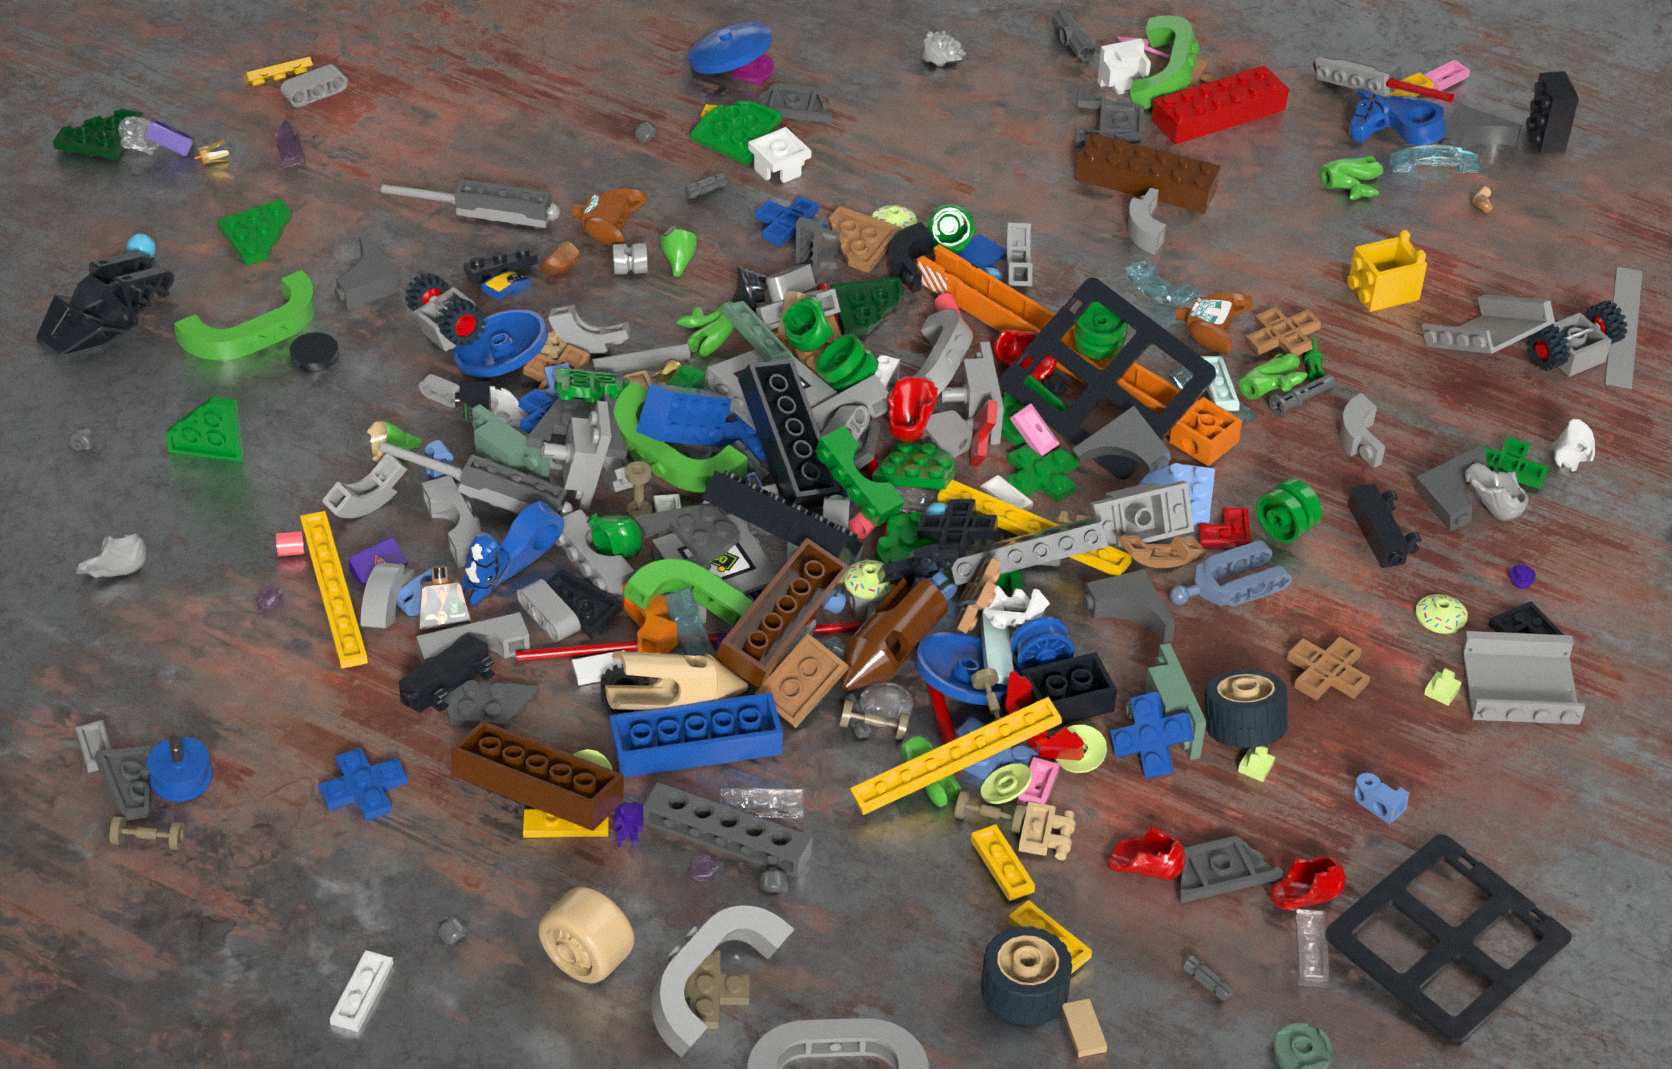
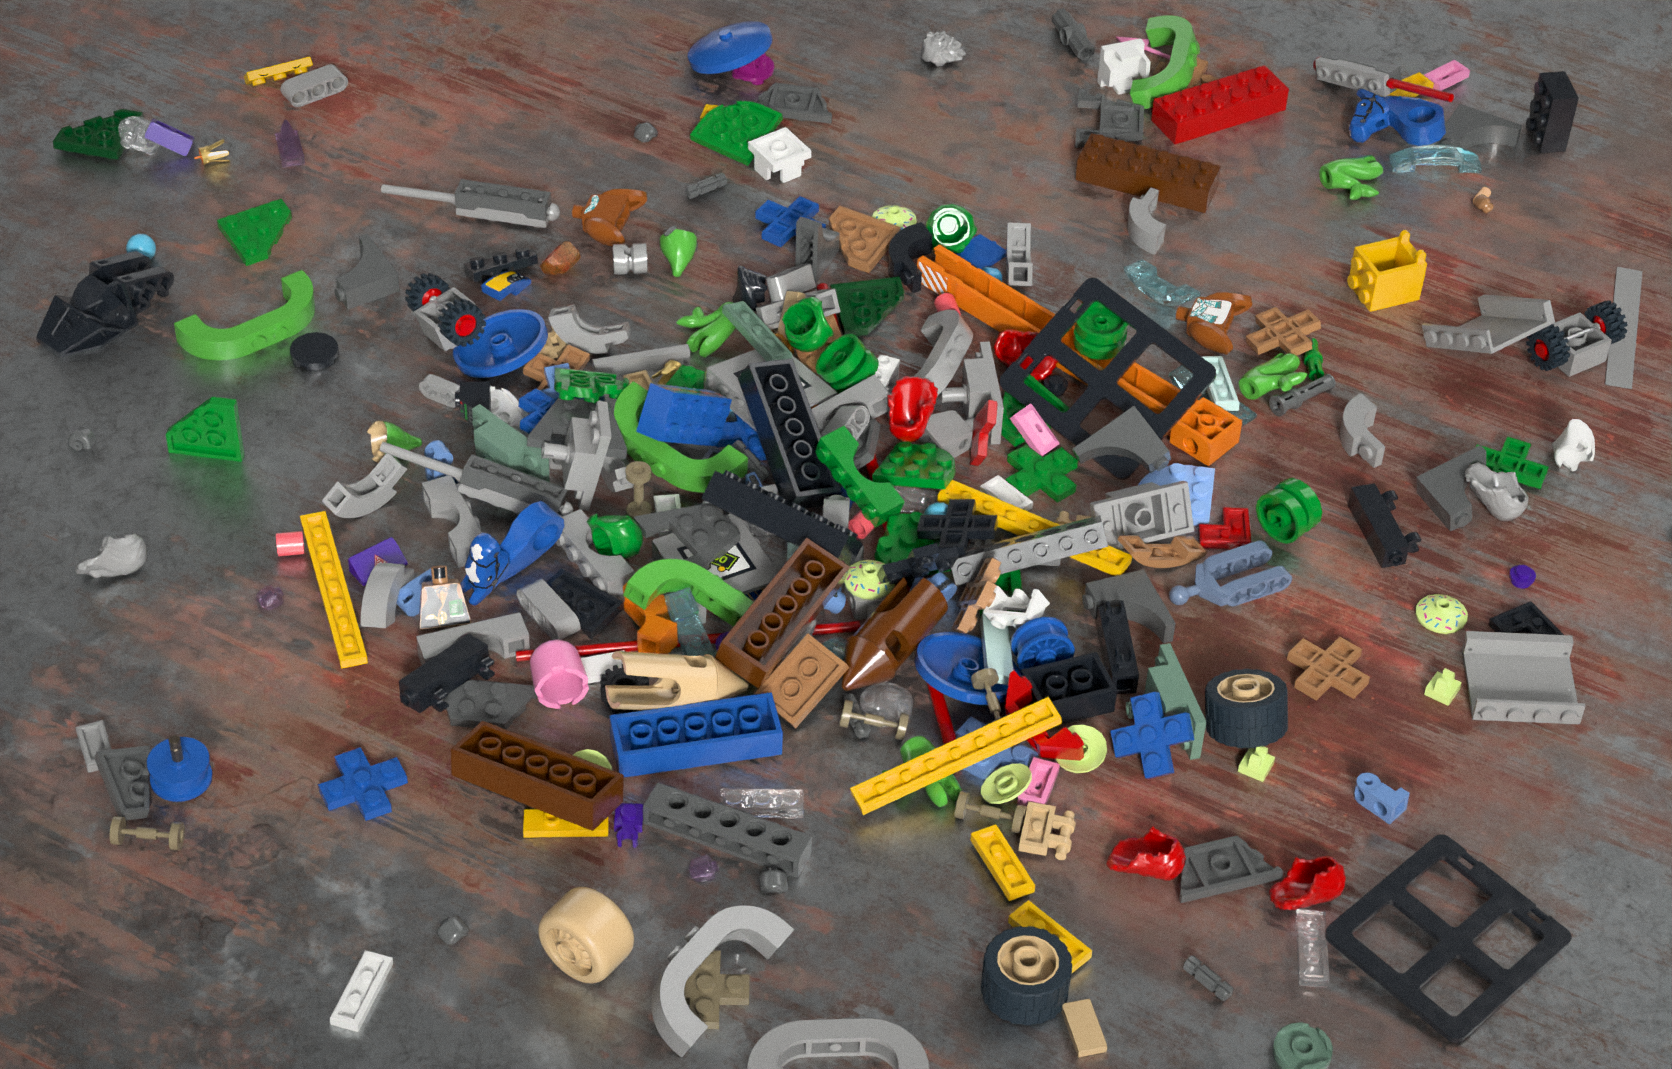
(558, 674): none -> bright pink cylinder
(1117, 647): none -> black brick

